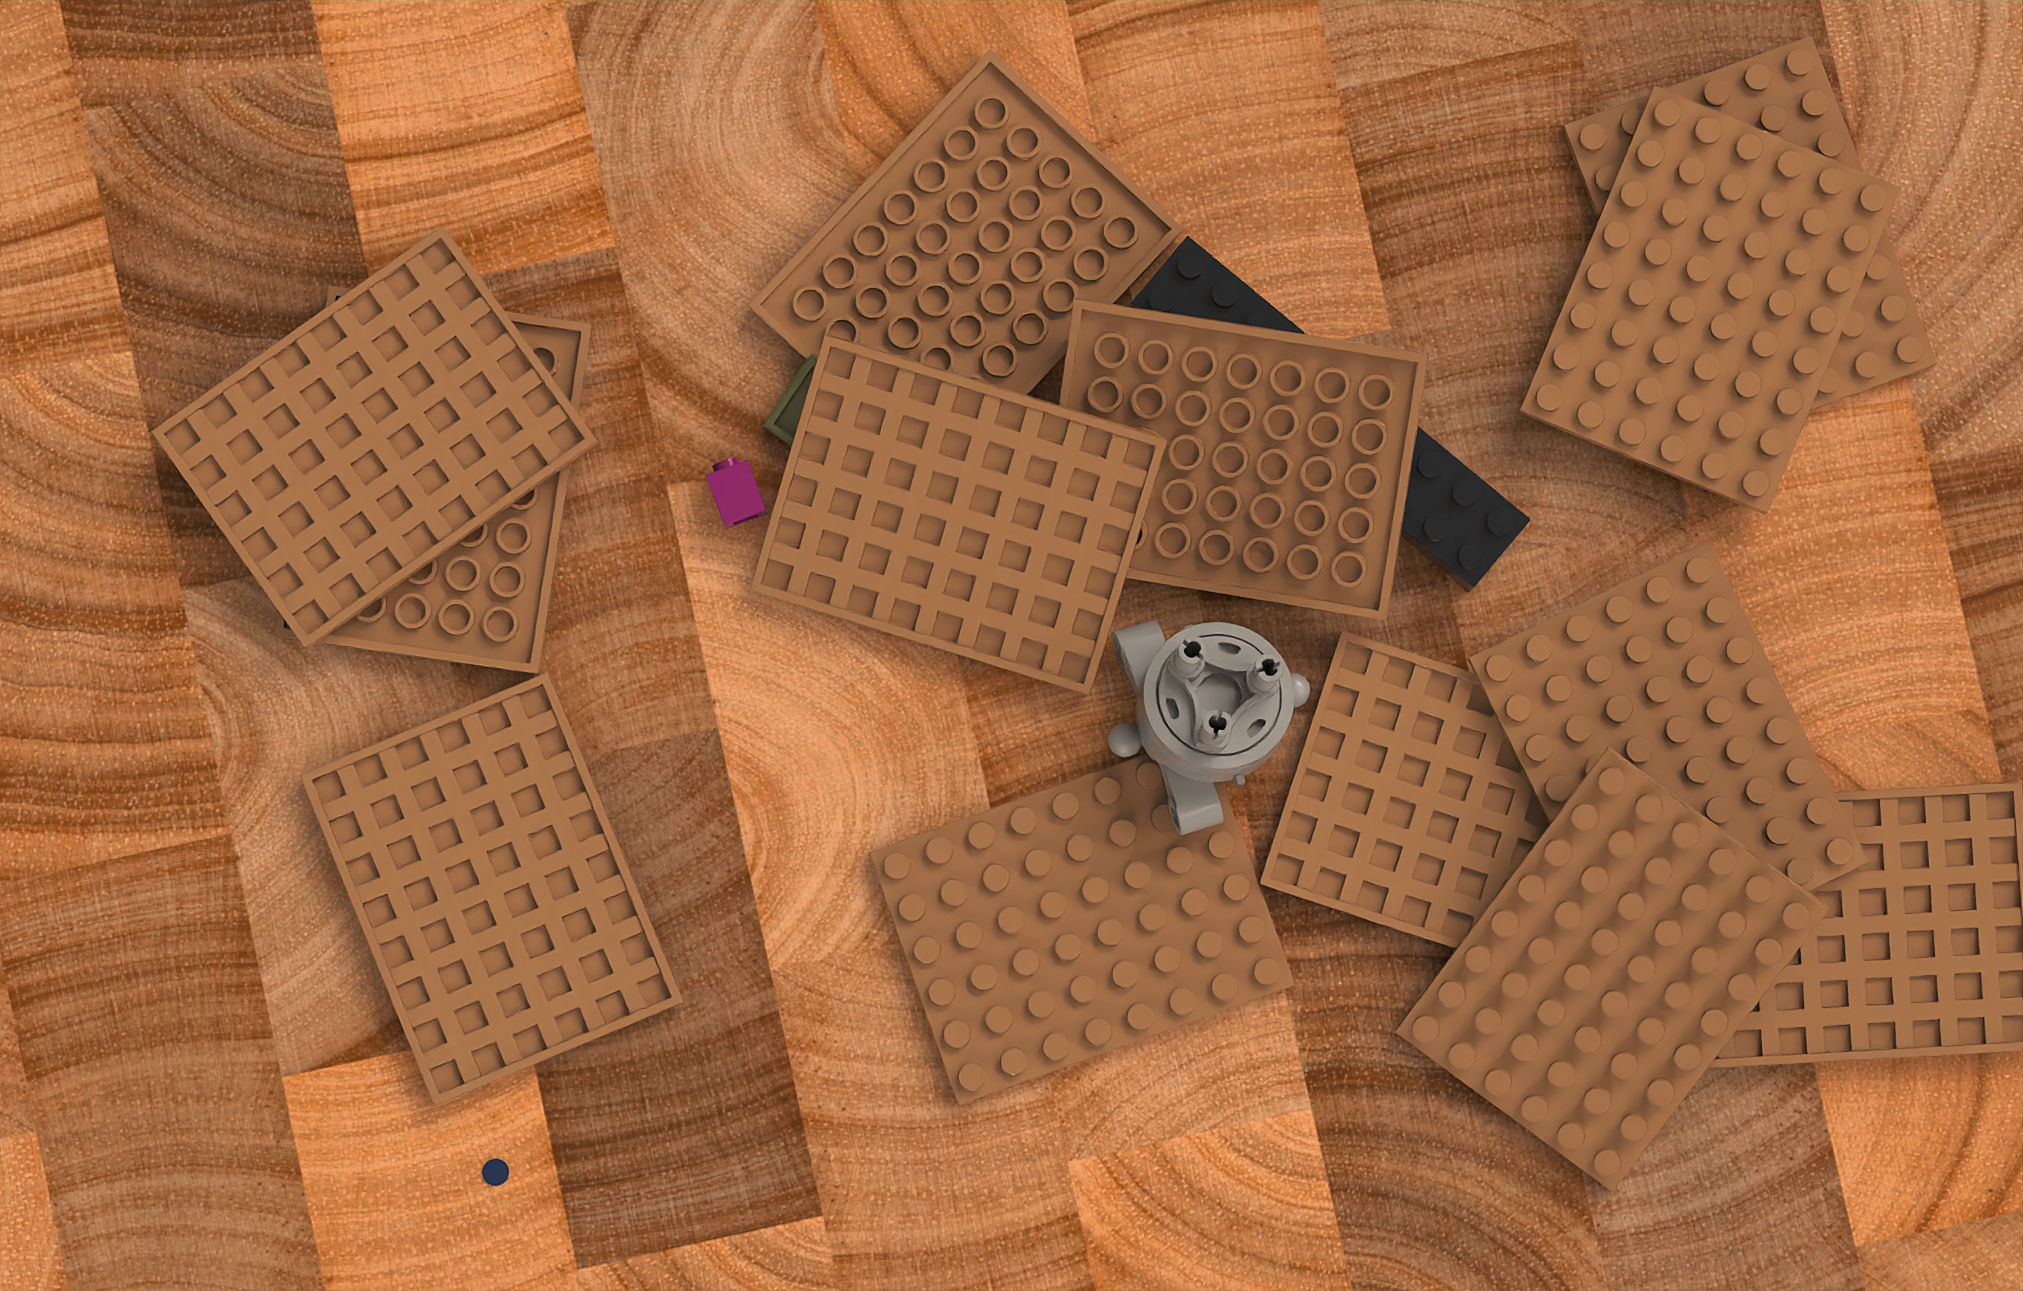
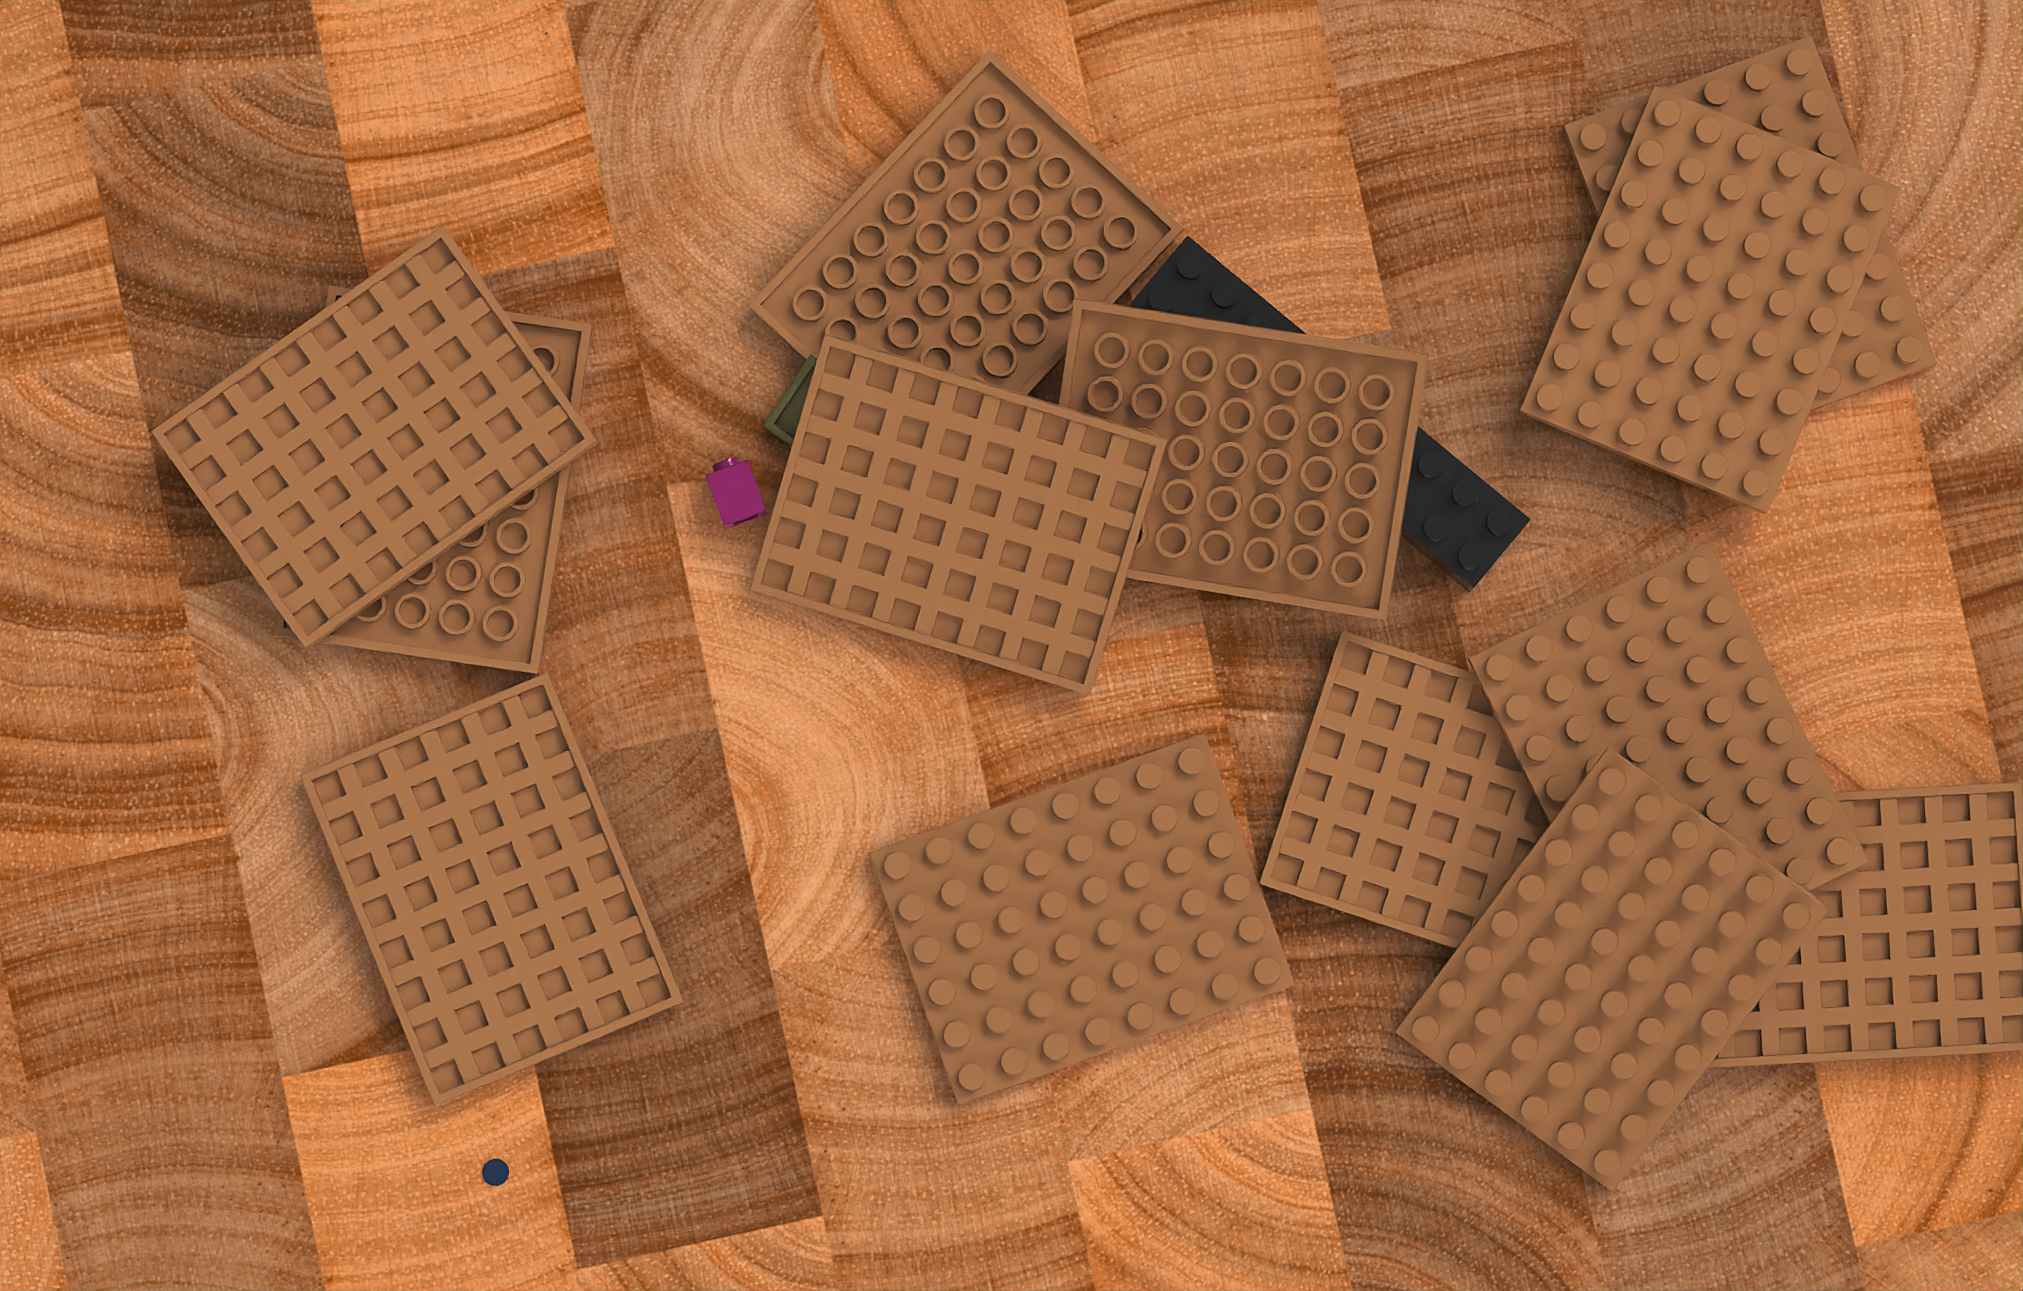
(1204, 709): light grey piece -> none

